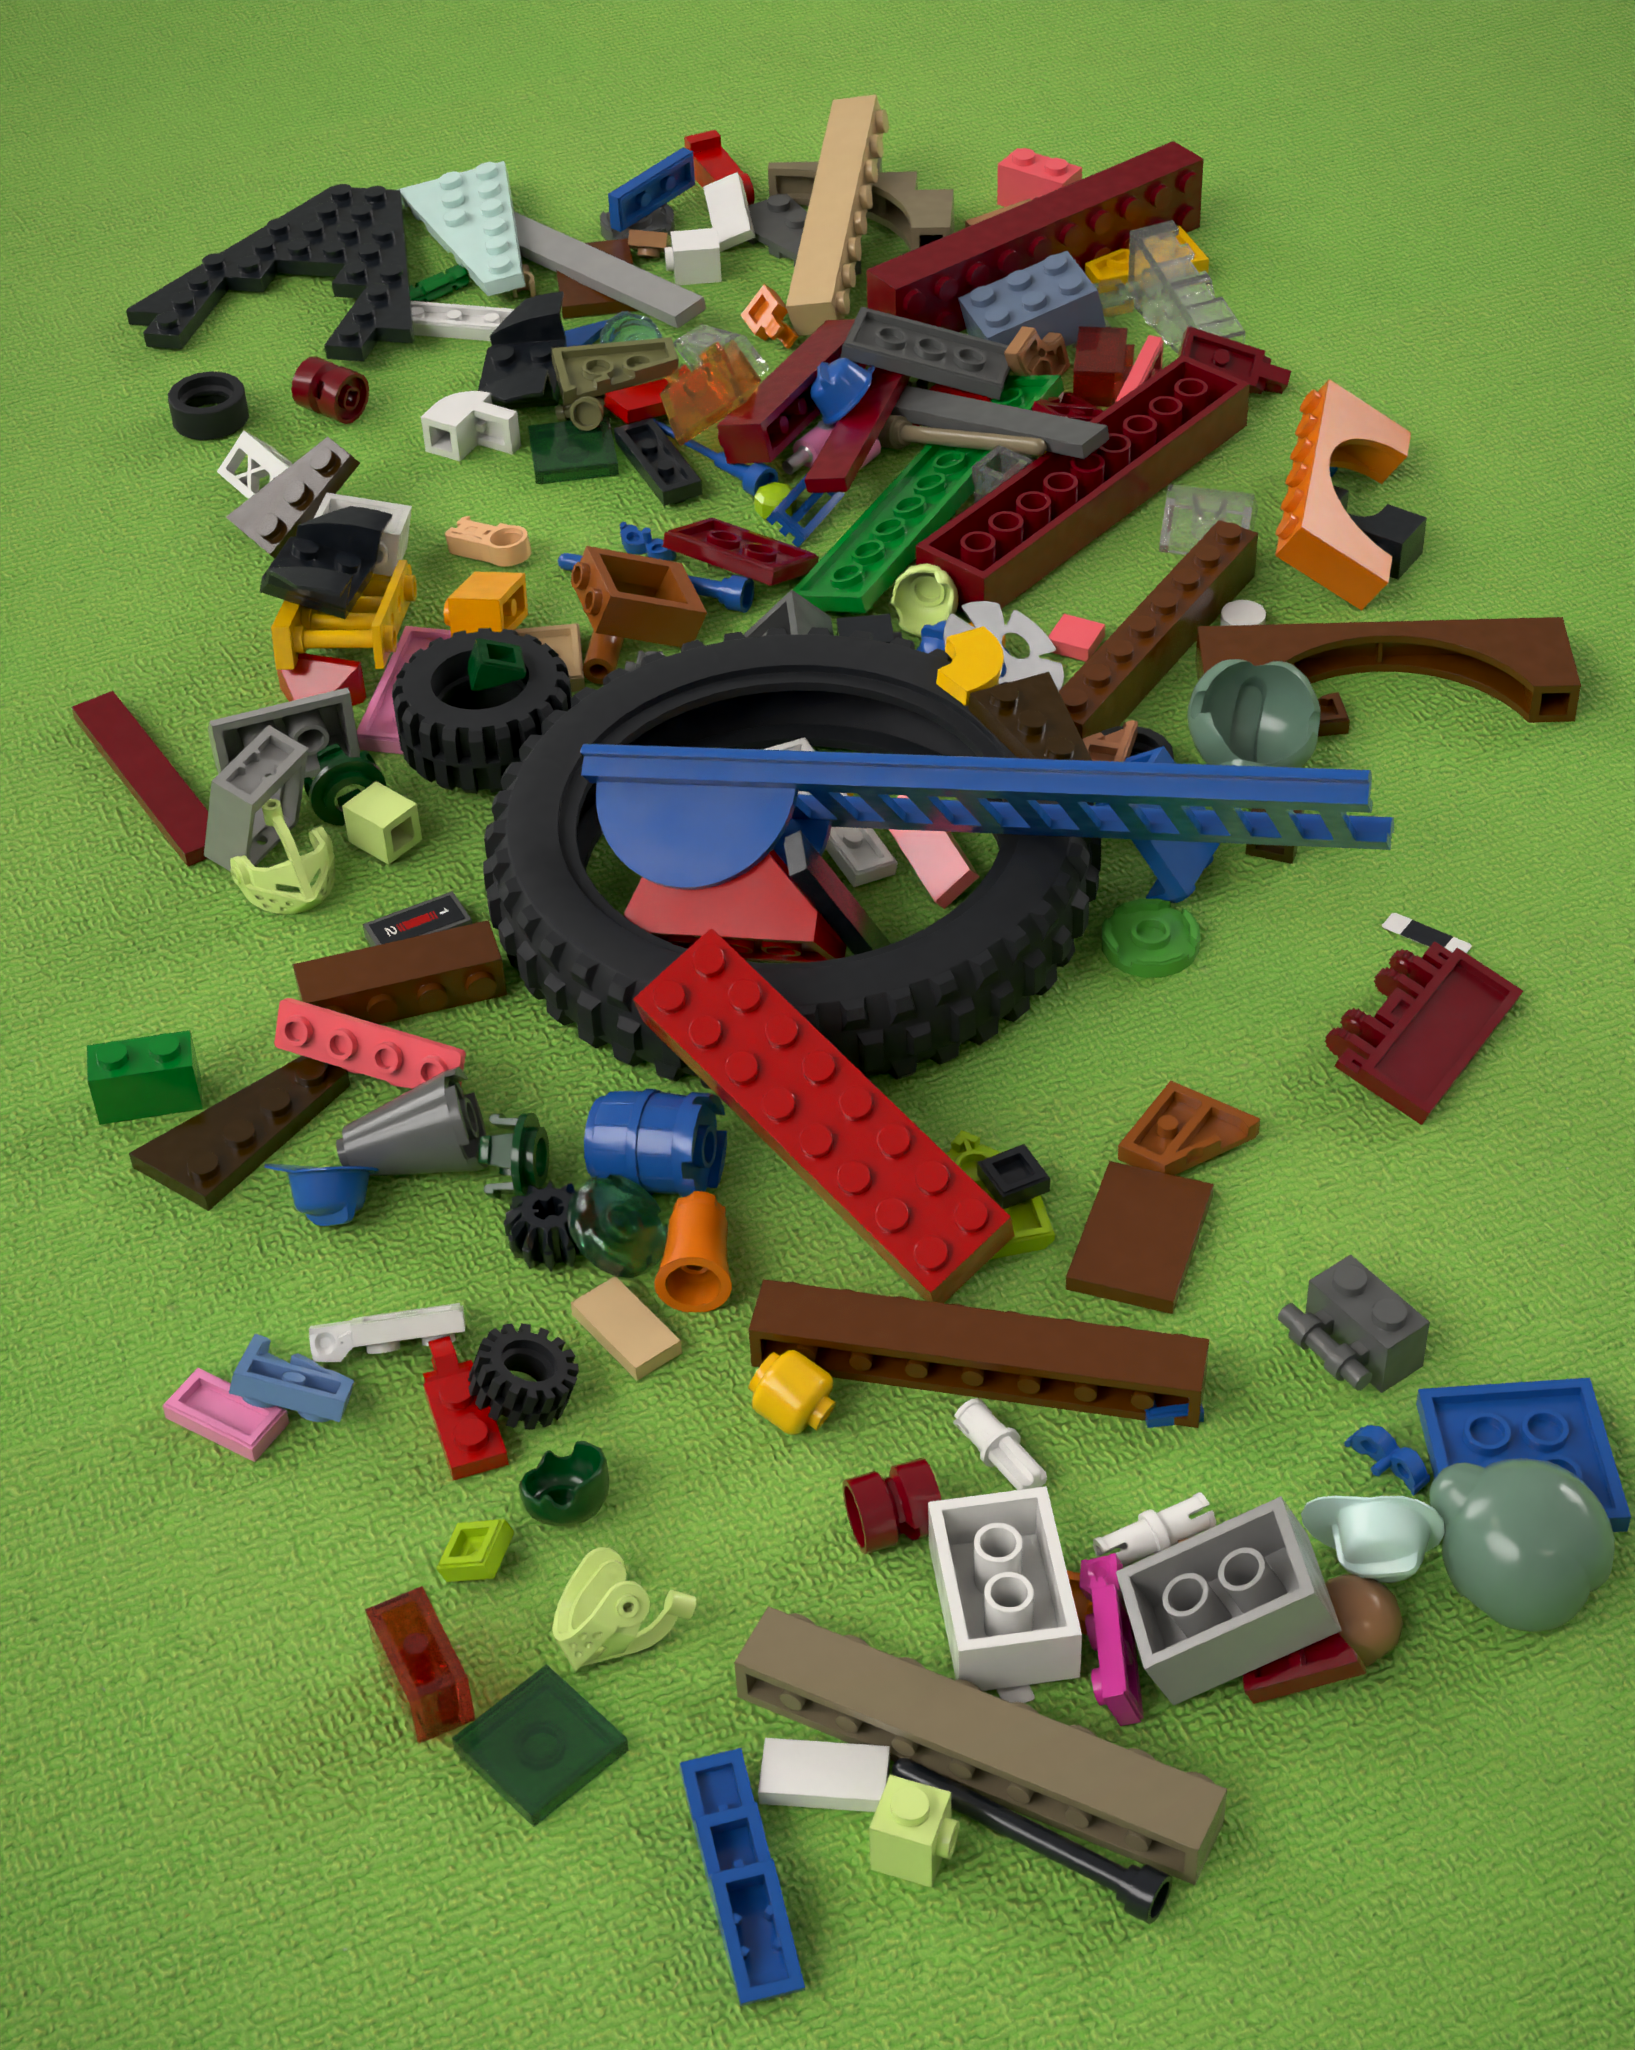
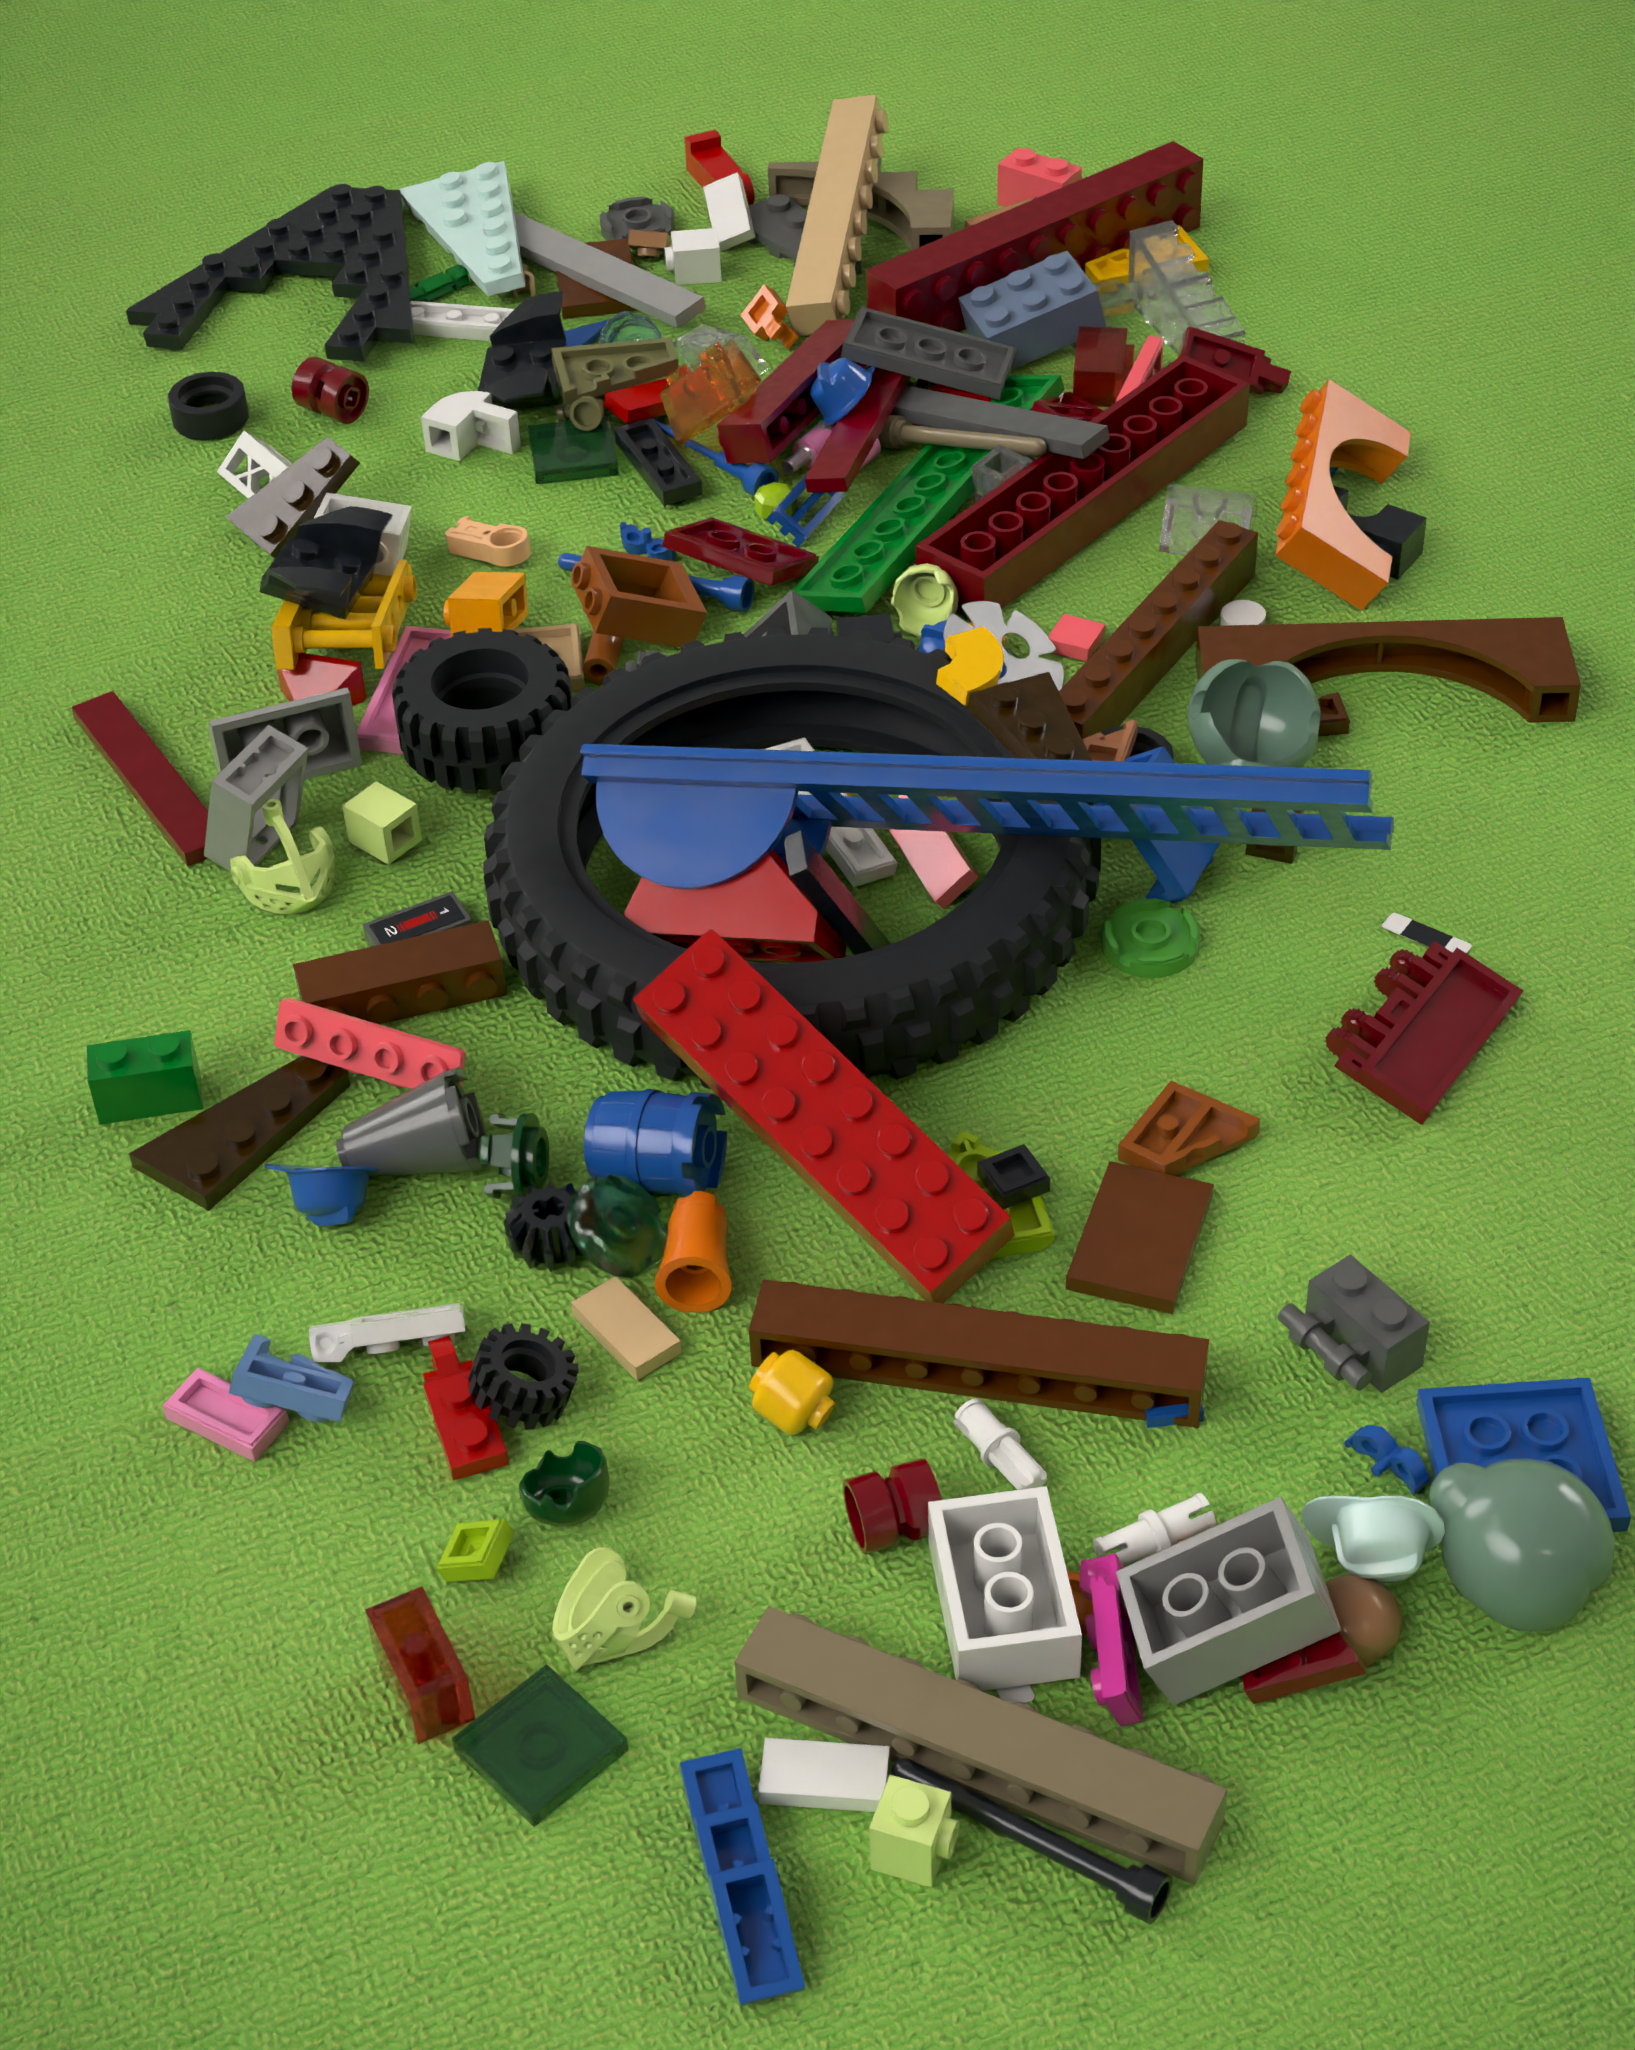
(335, 774): dark green piece -> none
(494, 664): dark green slope -> none
(651, 189): blue tile -> none
(1034, 356): medium nougat tile -> none

